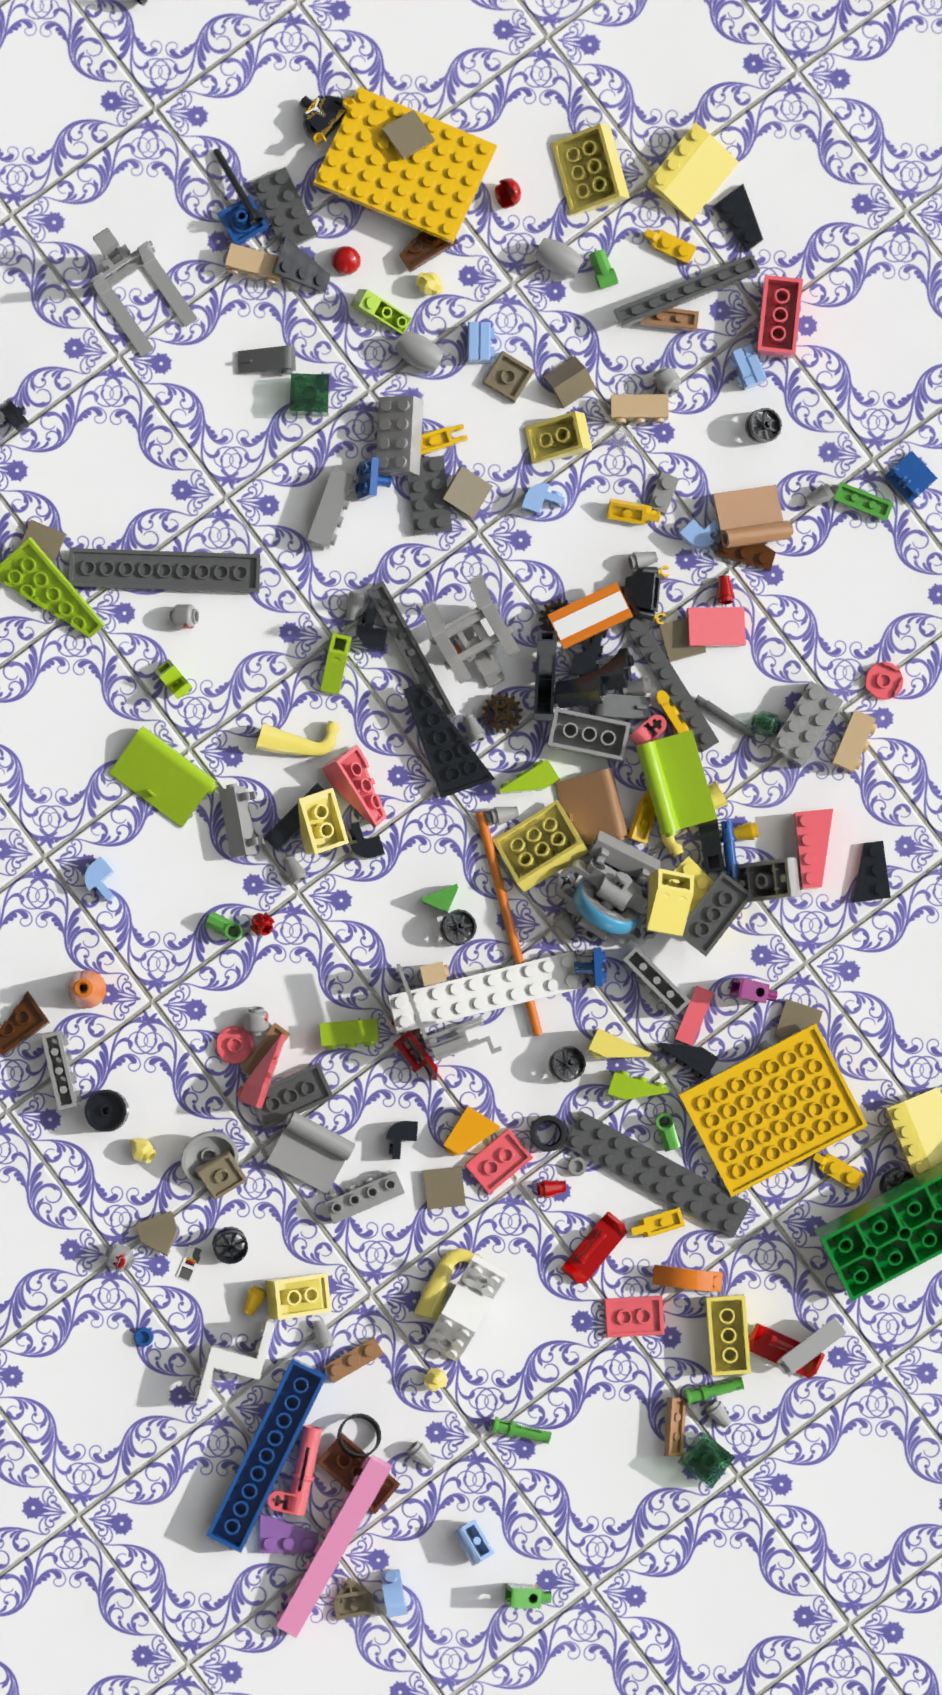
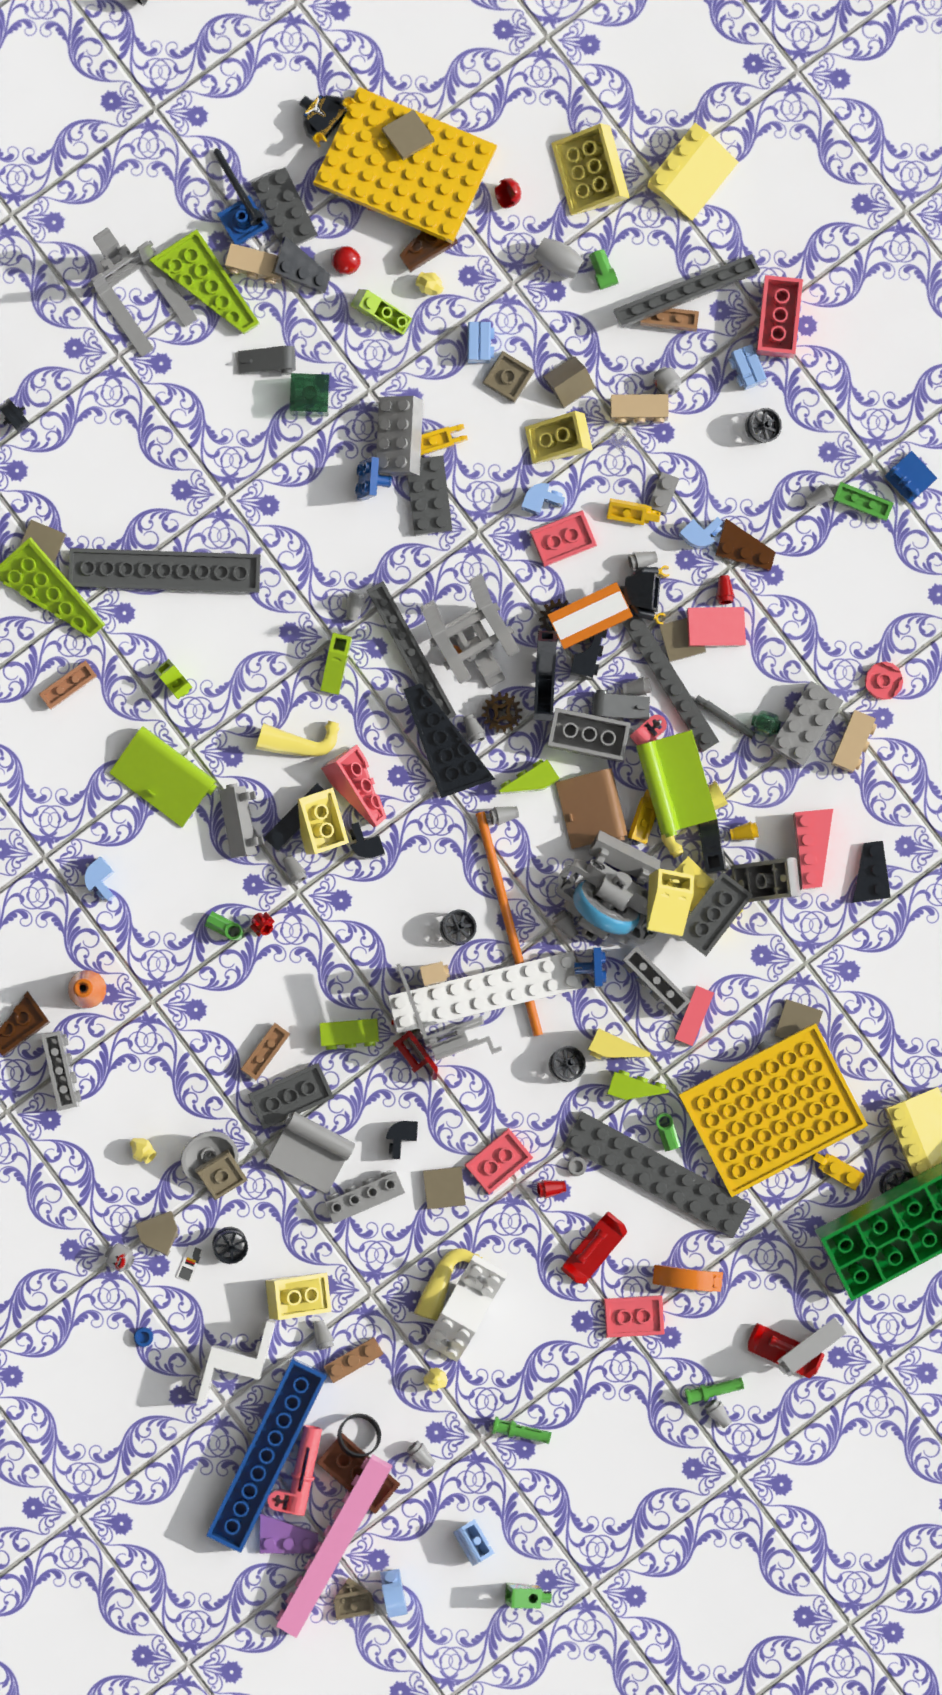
(68, 685): none -> nougat plate
(118, 1110): black wheel -> none
(184, 616): light grey head -> none
(201, 274): none -> lime wing
(235, 1044): coral tile -> none
(253, 1299): yellow cone -> none
(256, 1020): light grey head -> none
(258, 1083): coral wedge -> none
(331, 508): light grey brick -> none
(369, 636): black brick -> none
(419, 351): light grey piece -> none
(441, 899): bright green slope -> none
(466, 492): tile -> none
(469, 1131): light orange slope -> none
(533, 1133): black tyre -> none
(540, 846): light yellow slope -> none
(563, 538): none -> coral tile
(594, 686): black arch -> none
(659, 1223): yellow hinge -> none
(670, 245): yellow hinge -> none
(671, 712): yellow hinge -> none
(674, 1426): medium nougat plate -> none
(695, 1057): black slope -> none
(706, 1459): clear green brick -> none
(727, 1335): light yellow brick -> none
(729, 848): blue pin -> none
(740, 218): black wing -> none
(746, 990): magenta torso -> none
(750, 517): door -> none

